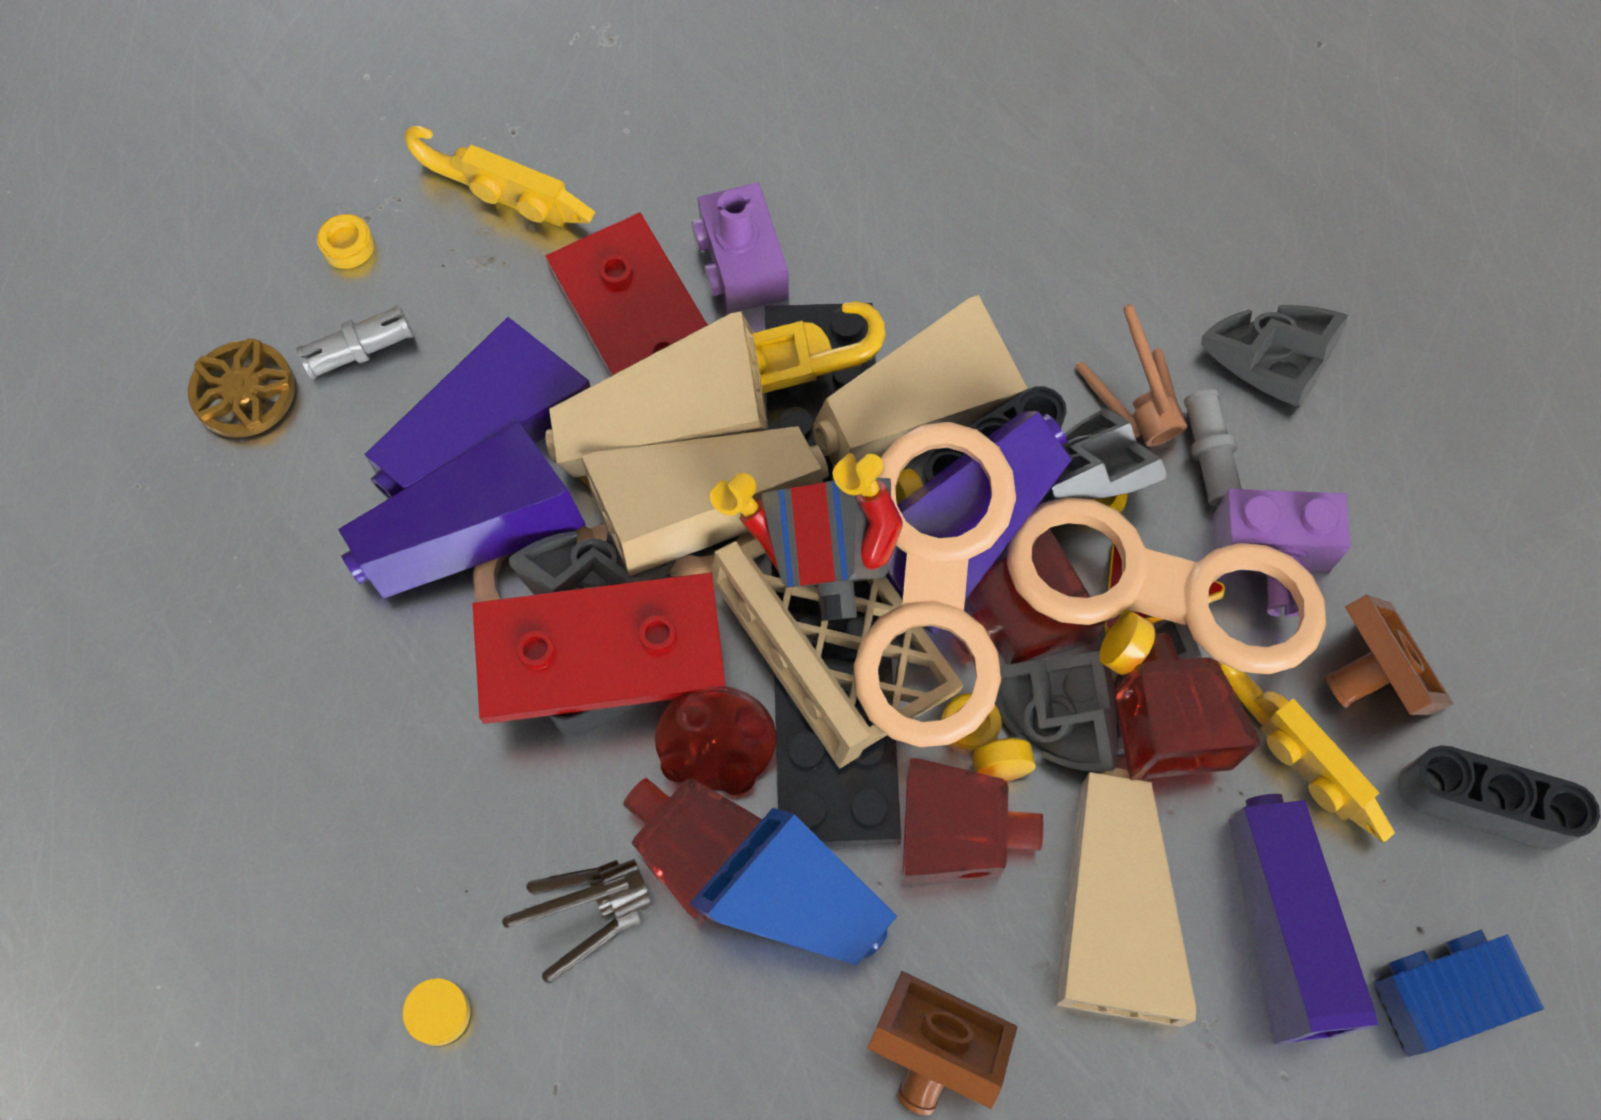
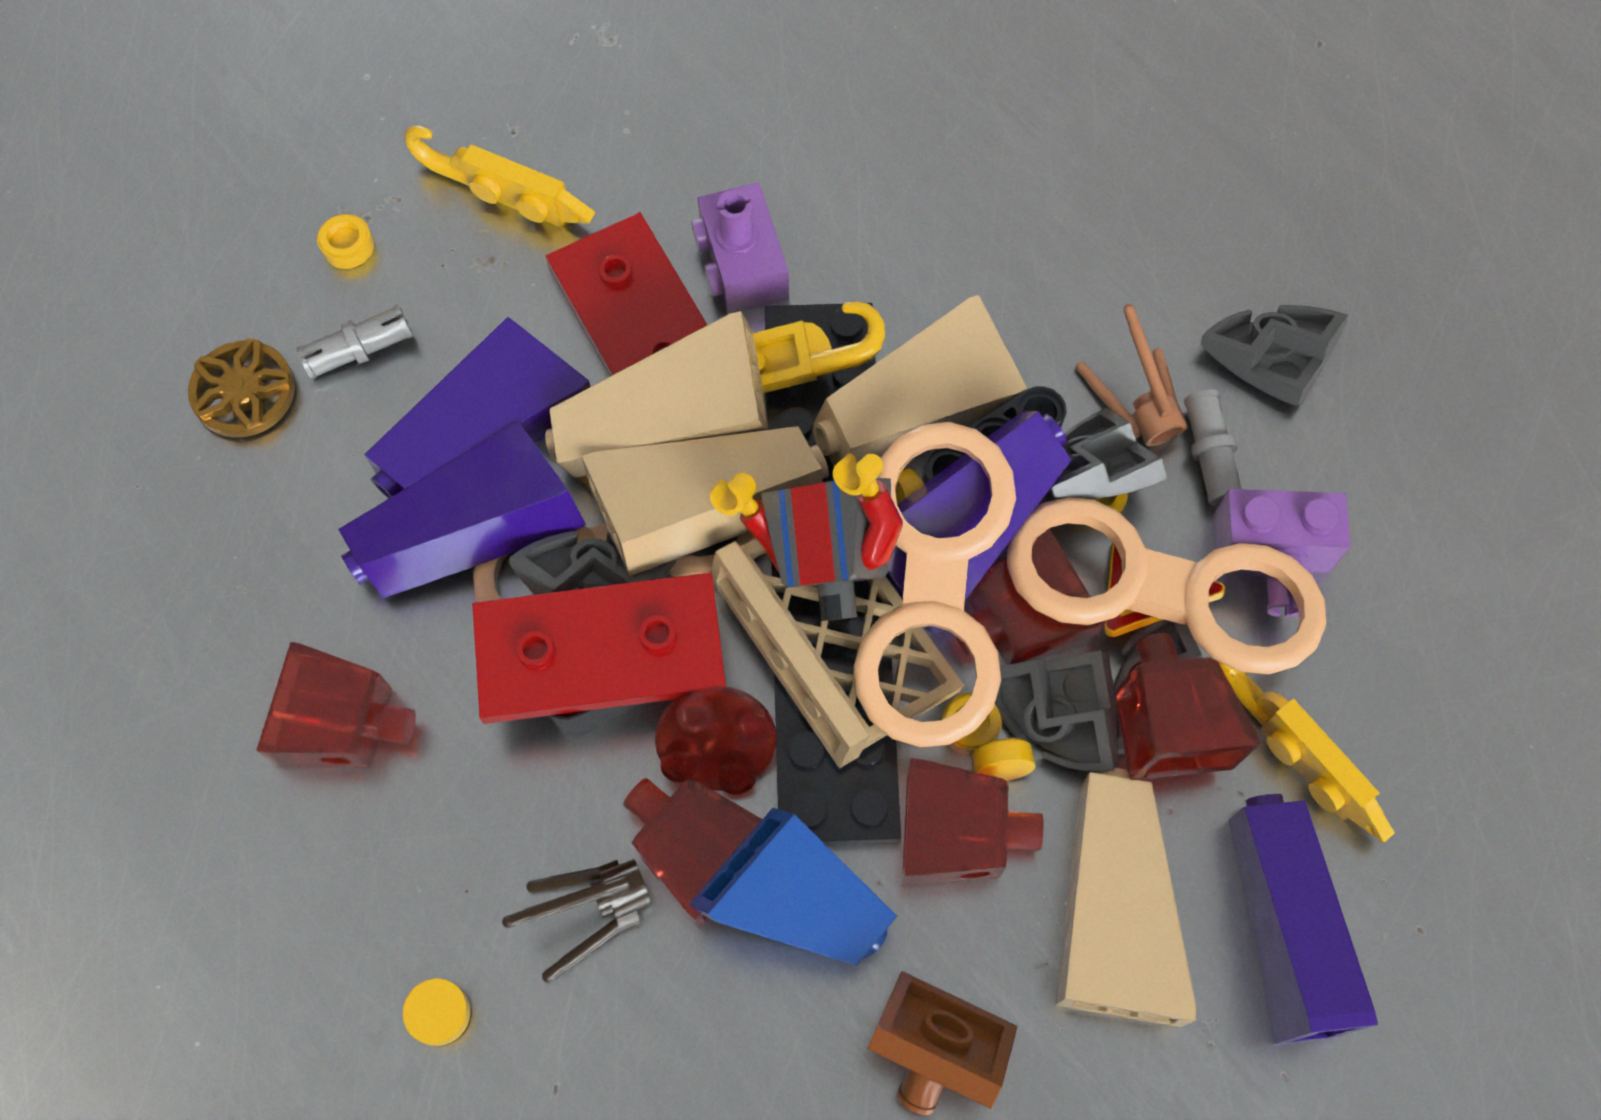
(330, 713): none -> clear red torso
(1127, 643): yellow tile -> none
(1392, 660): dark orange tile -> none
(1457, 994): blue brick -> none
(1525, 793): black beam -> none

